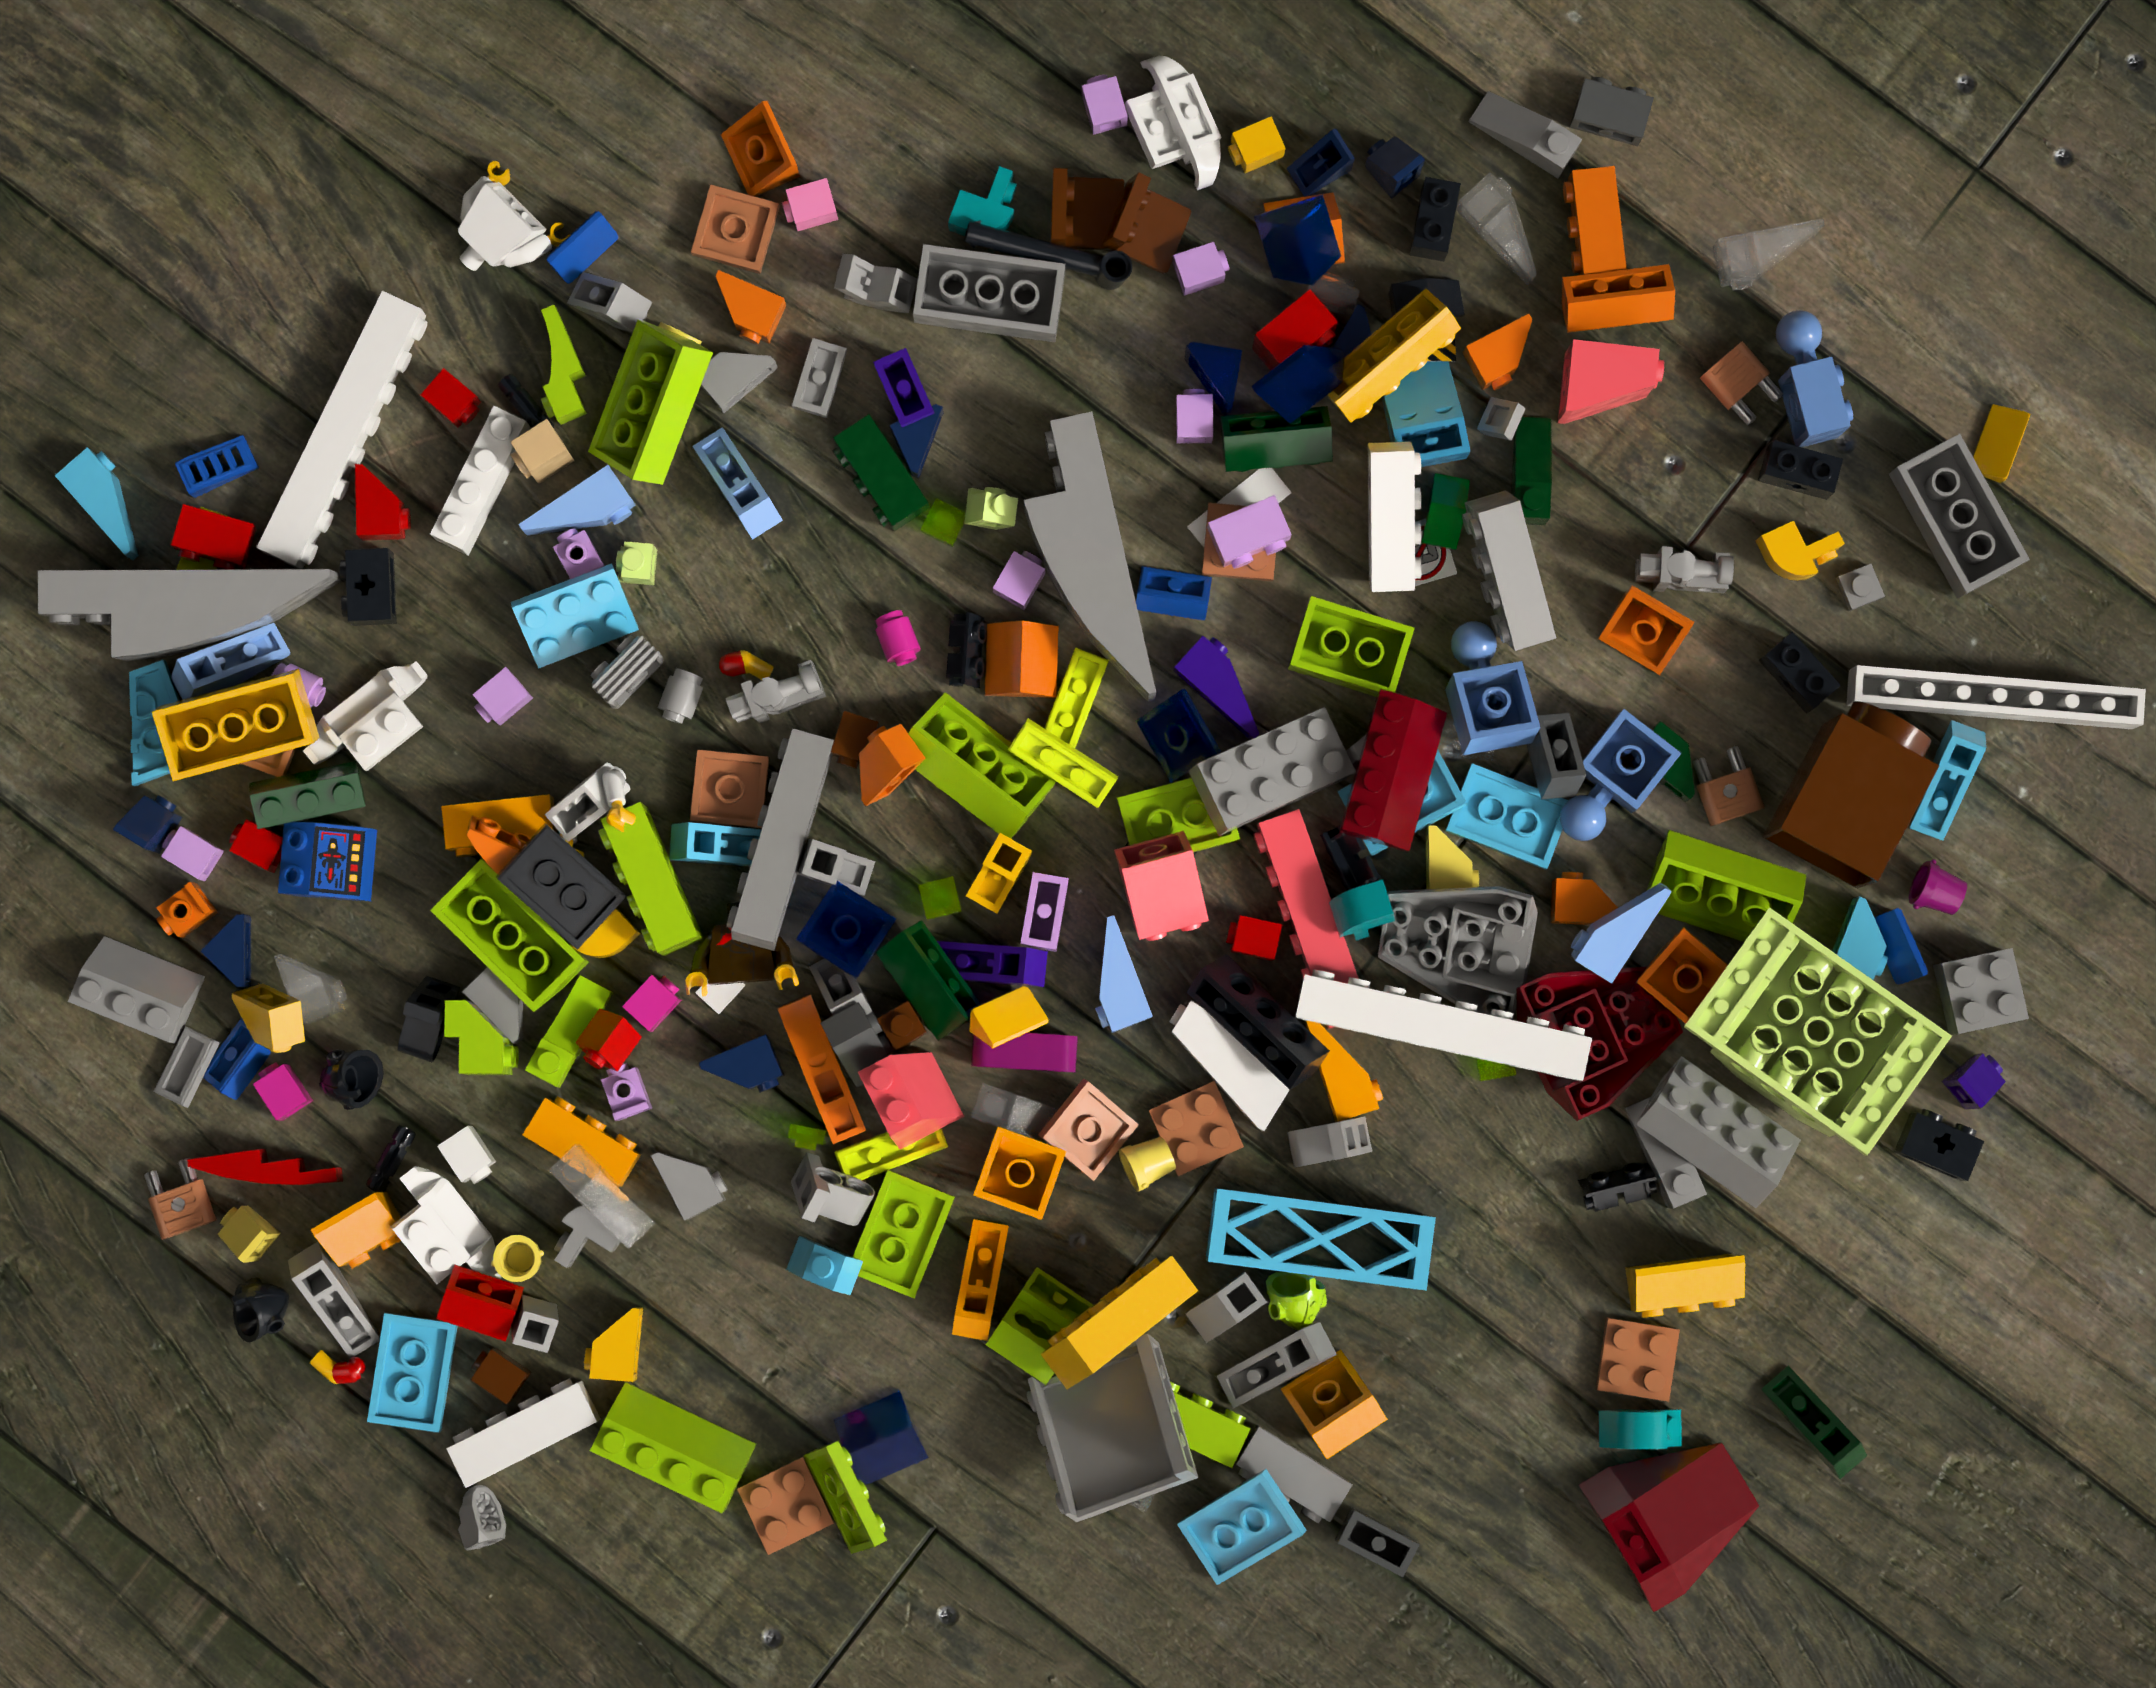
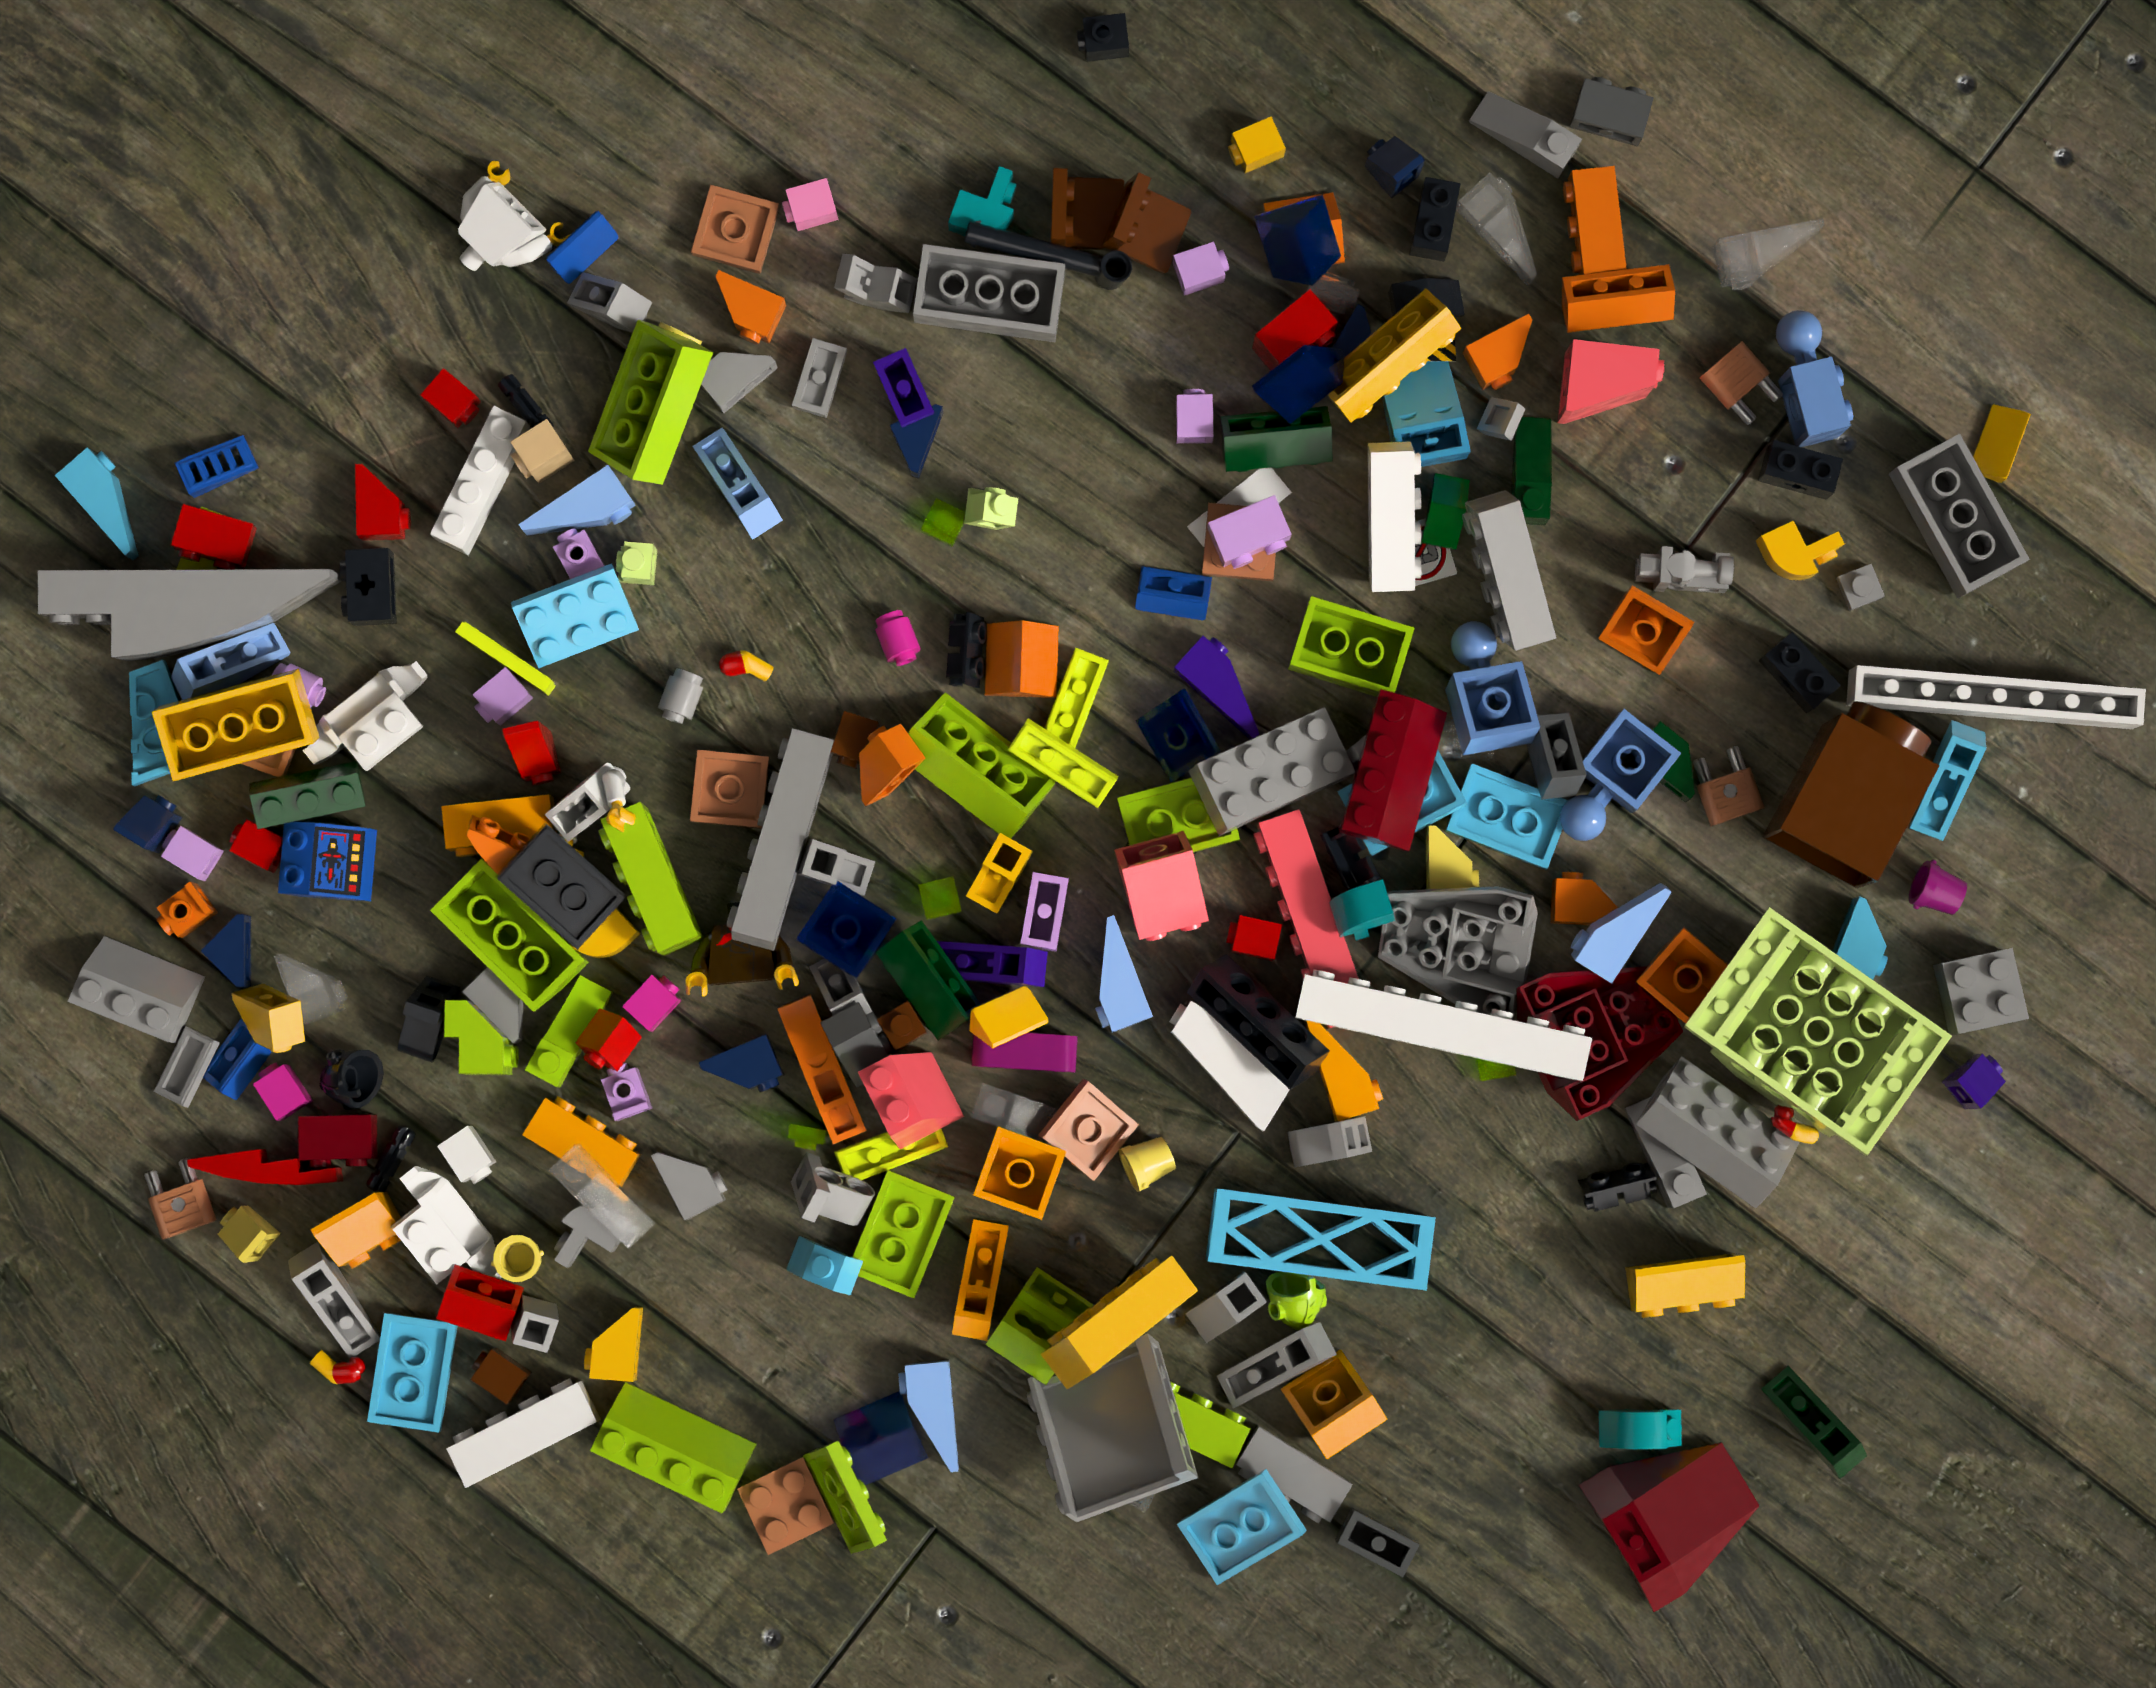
(258, 1309): black helmet -> none
(337, 1138): none -> dark red brick
(342, 431): white brick -> none
(481, 1518): light grey rock -> none
(505, 658): none -> neon yellow tile
(533, 751): none -> red slope
(561, 394): lime slope -> none
(627, 671): light grey brick -> none
(711, 843): medium azure slope -> none
(720, 995): white sticker -> none
(760, 151): orange slope -> none
(776, 696): light grey hips -> none
(879, 473): dark green brick -> none
(931, 1400): none -> light blue slope
(1019, 579): lavender brick -> none
(1085, 552): light grey slope -> none
(1104, 37): none -> black brick
(1104, 104): lavender brick -> none
(1176, 121): white plate -> none
(1196, 1128): nougat plate -> none
(1216, 370): clear blue slope -> none
(1322, 164): dark blue slope -> none
(1637, 1359): nougat plate -> none
(1723, 887): lime slope -> none
(1796, 1131): none -> arm
(1902, 952): blue slope -> none
(1918, 1145): black brick -> none

